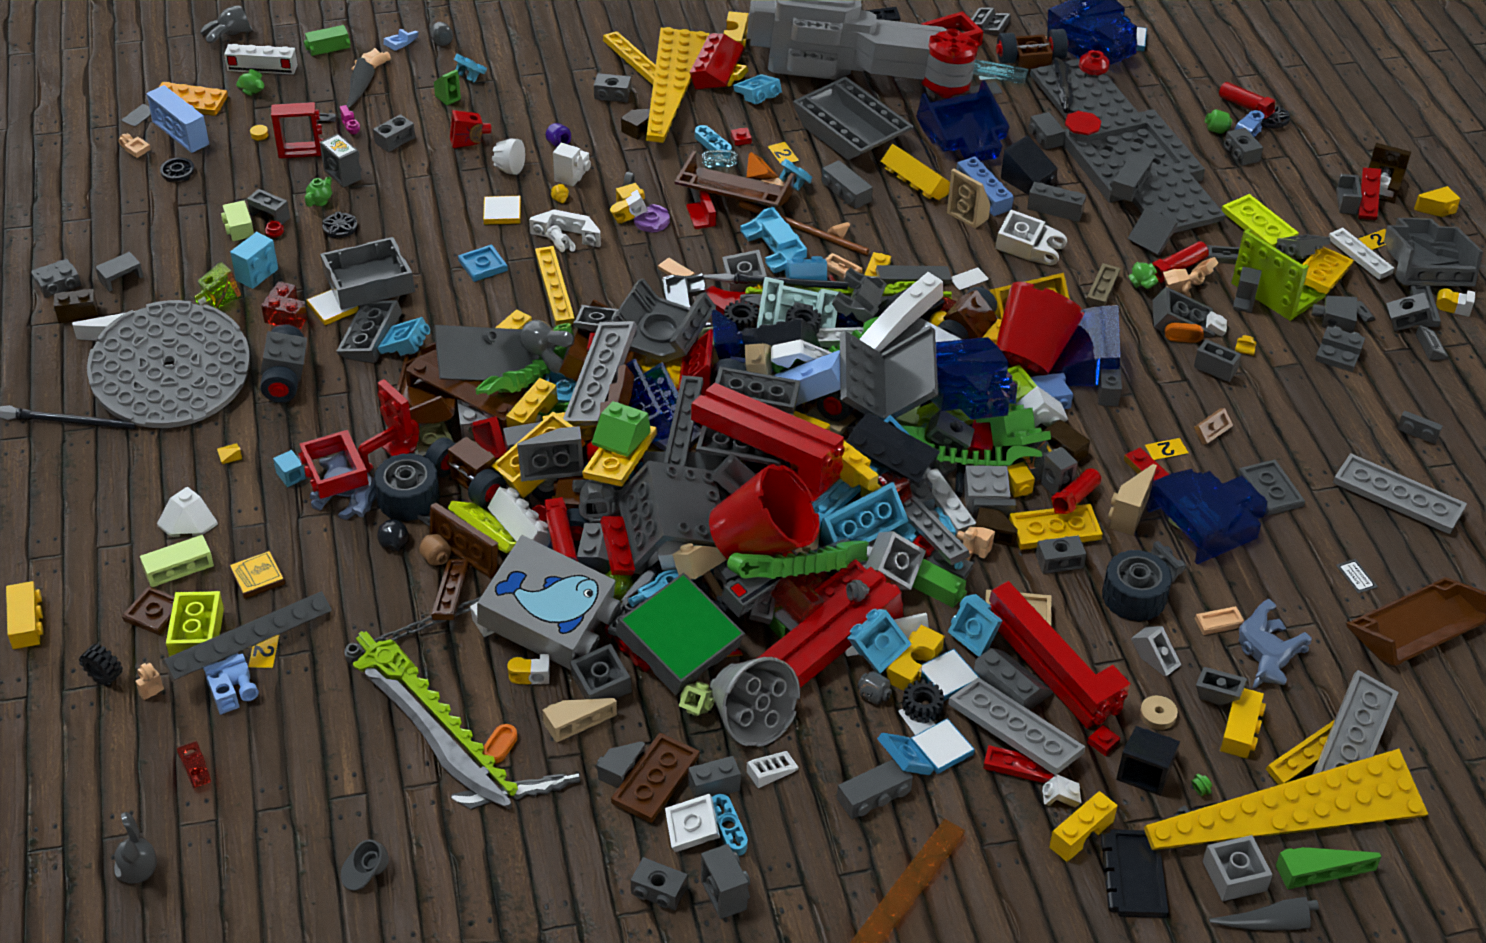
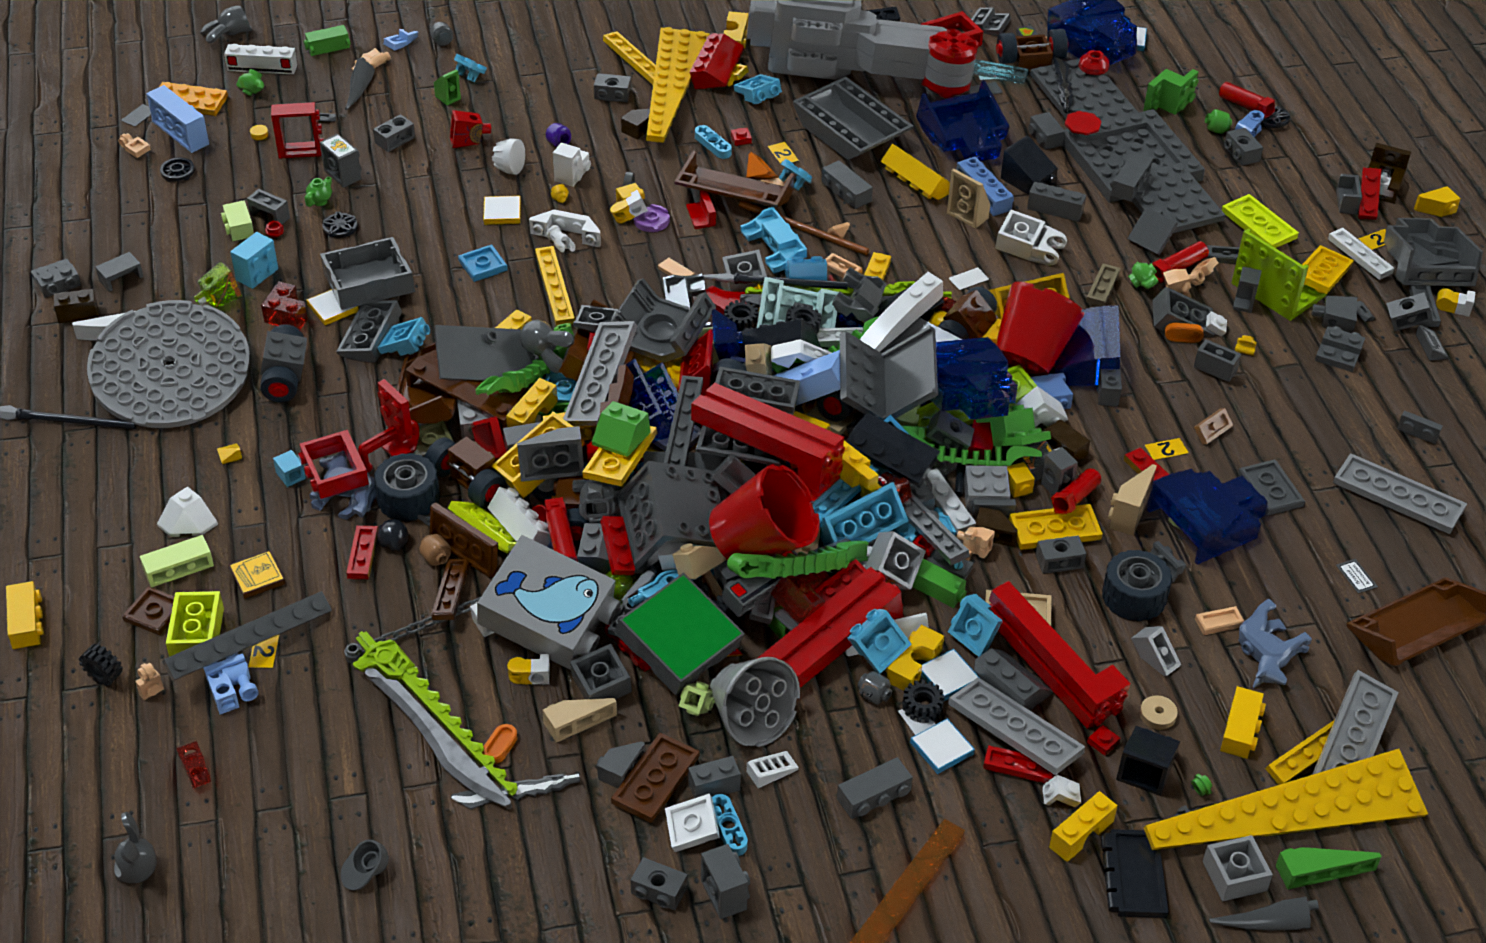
(348, 120): dark pink plate -> none
(362, 552): none -> red plate
(719, 158): clear light blue plate -> none
(857, 590): dark grey plate -> none
(899, 273): dark grey tile -> none
(906, 753): dark azure tile -> none
(1025, 31): none -> tile
(1171, 91): none -> bright green bracket
(1219, 686): dark grey slope -> none
(1301, 245): dark grey plate -> none

